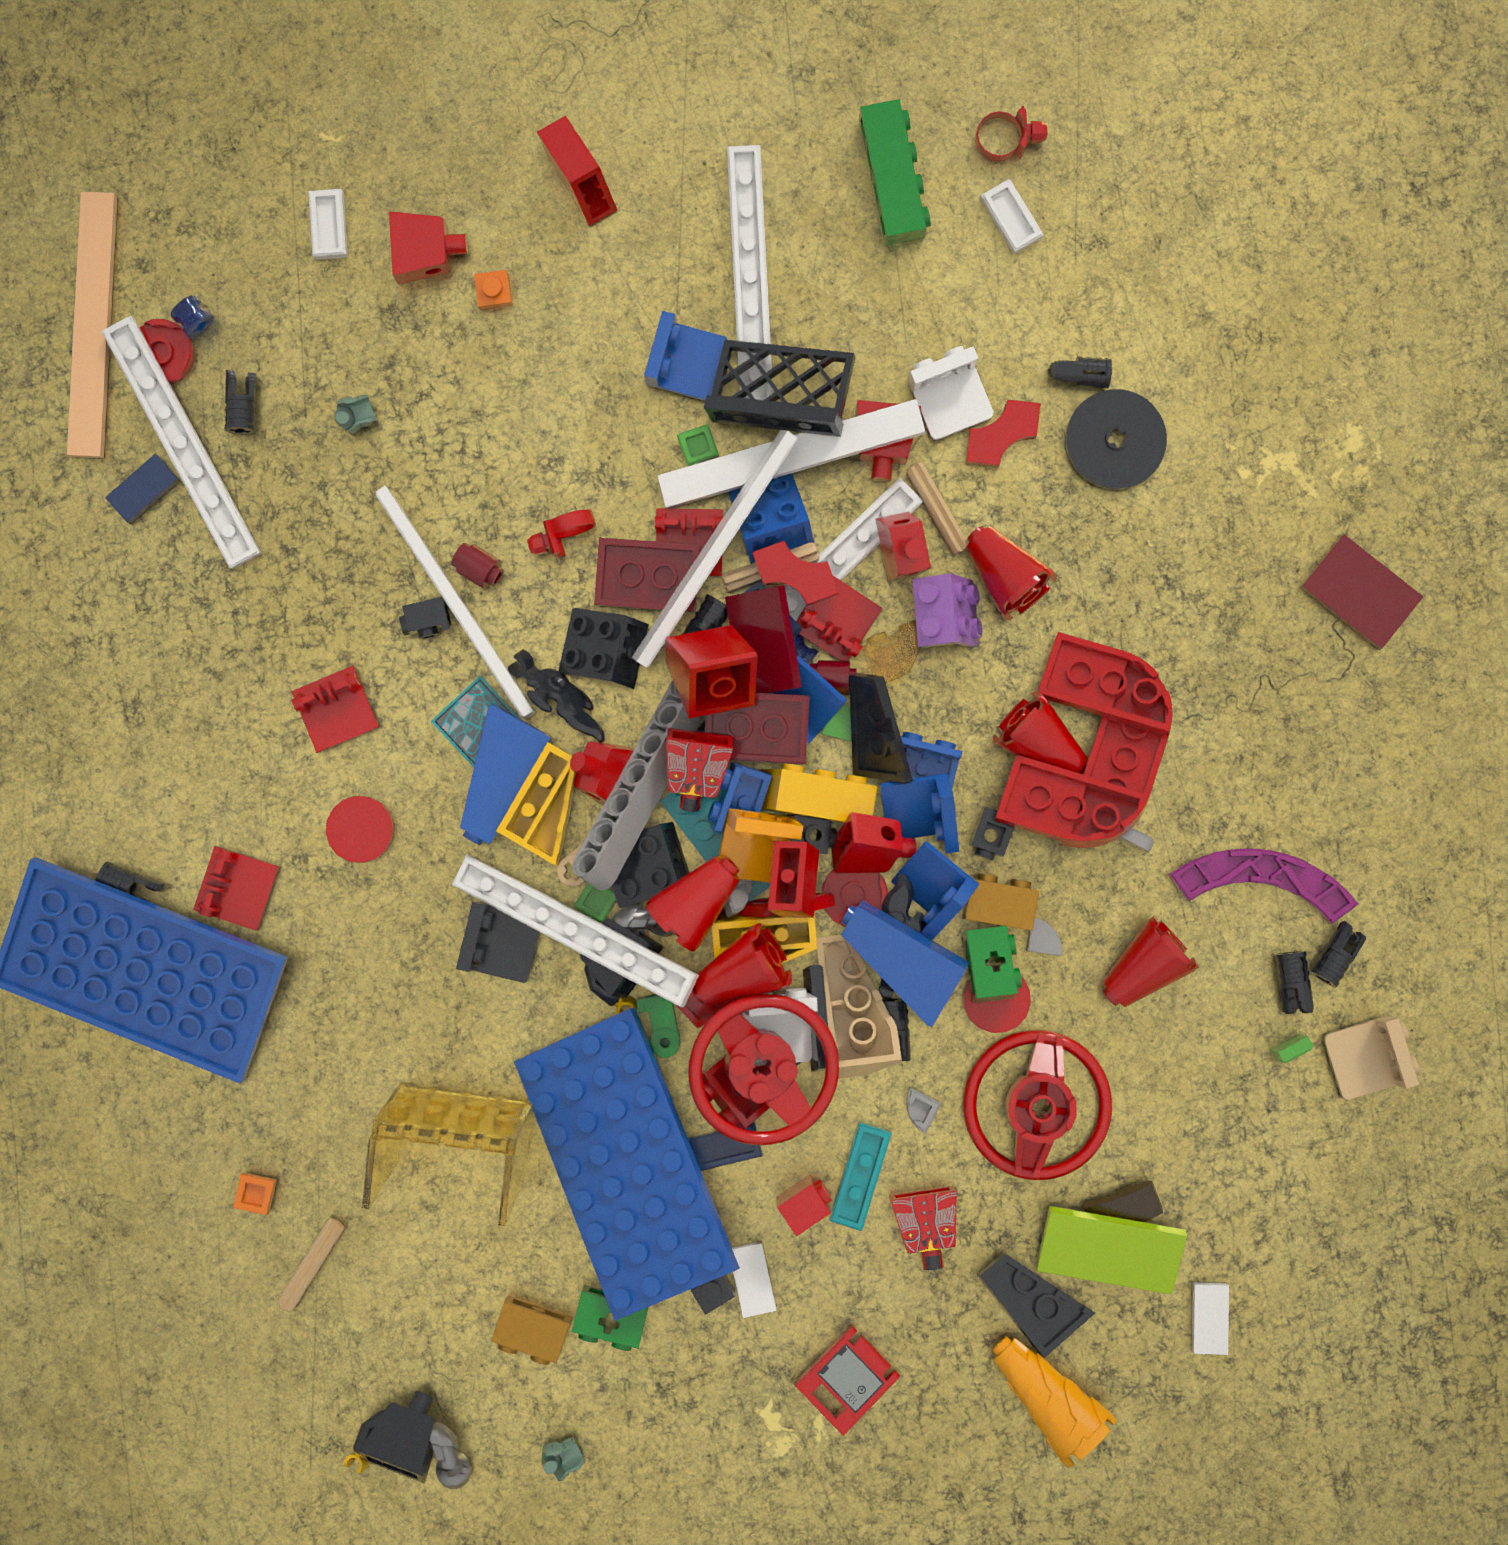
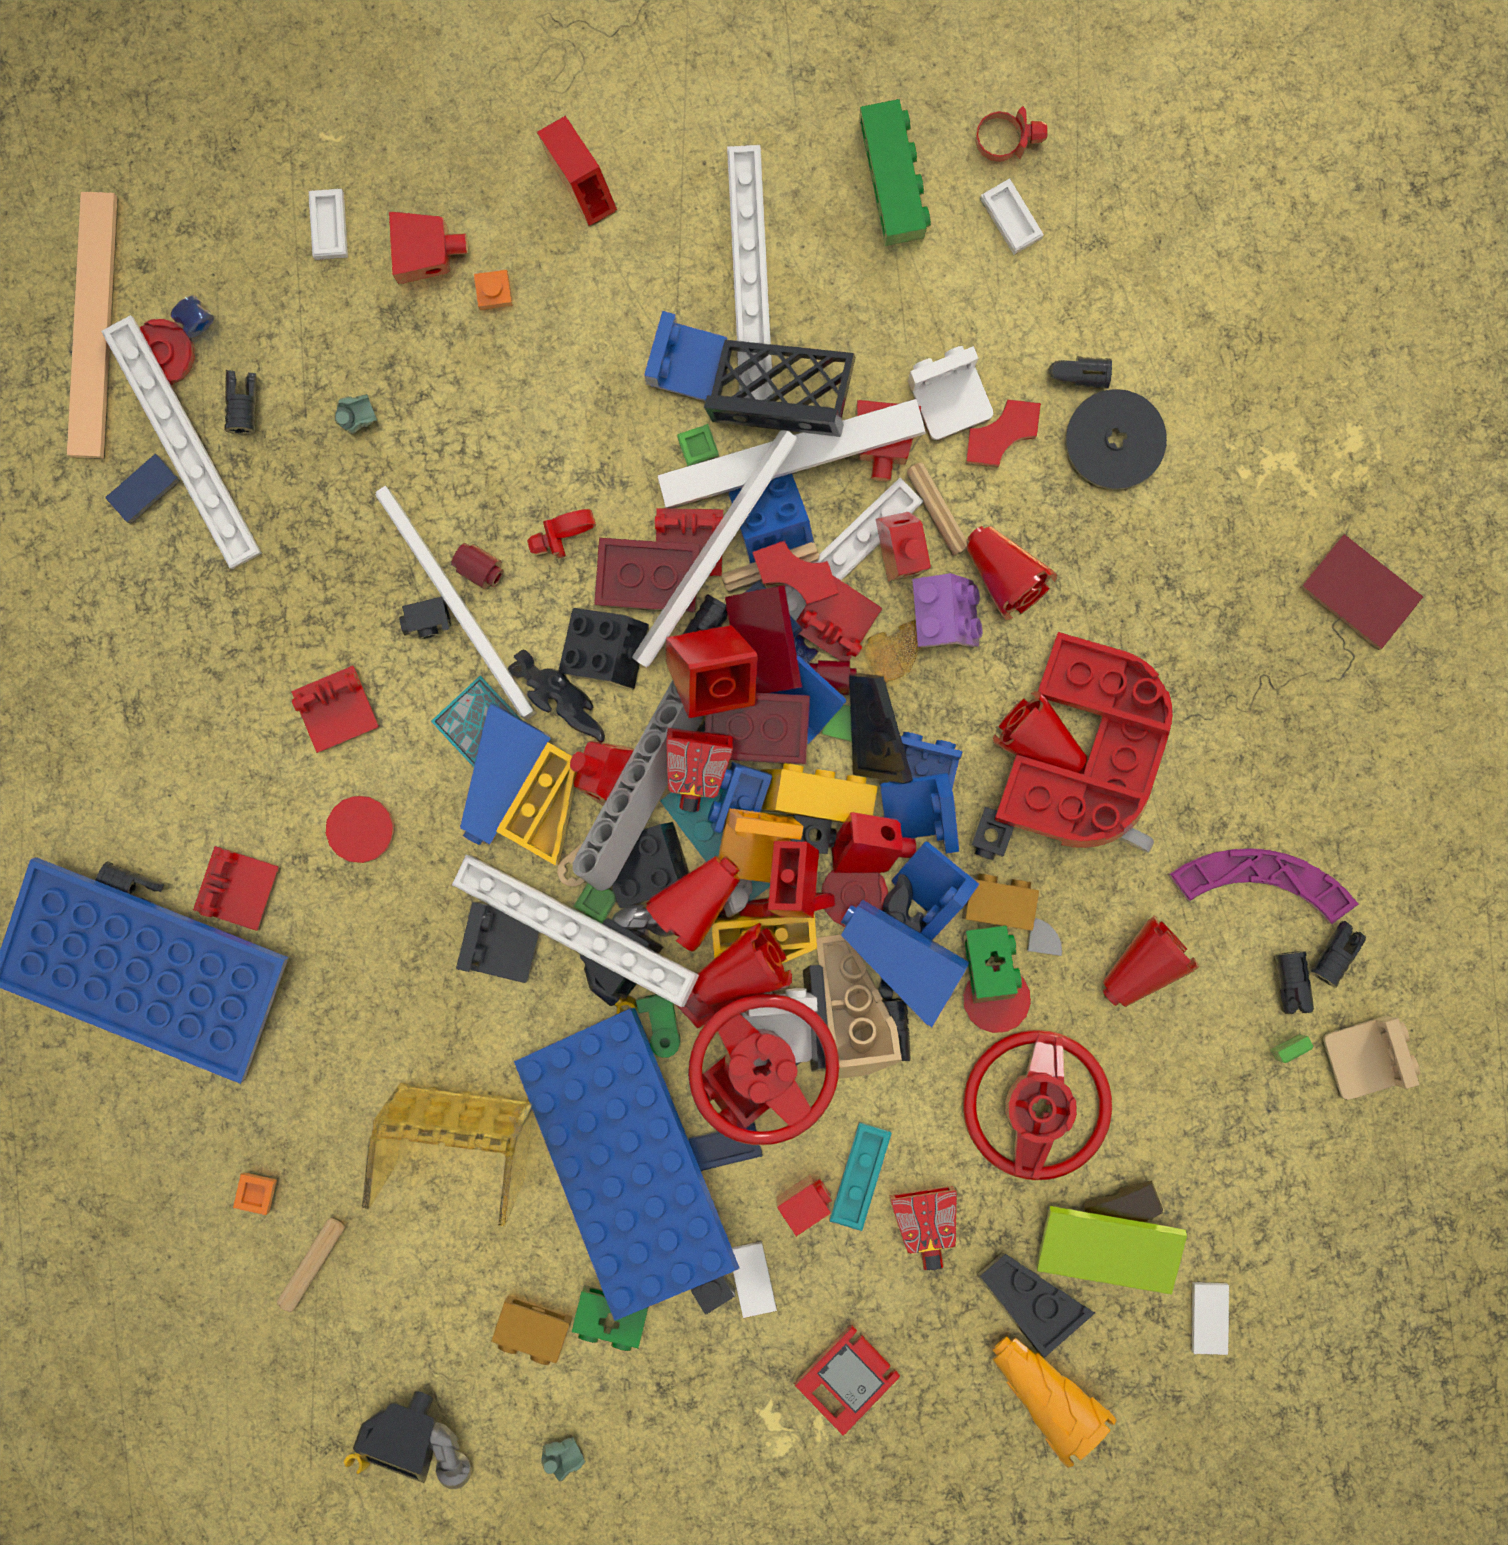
(921, 1109): light grey tile -> none

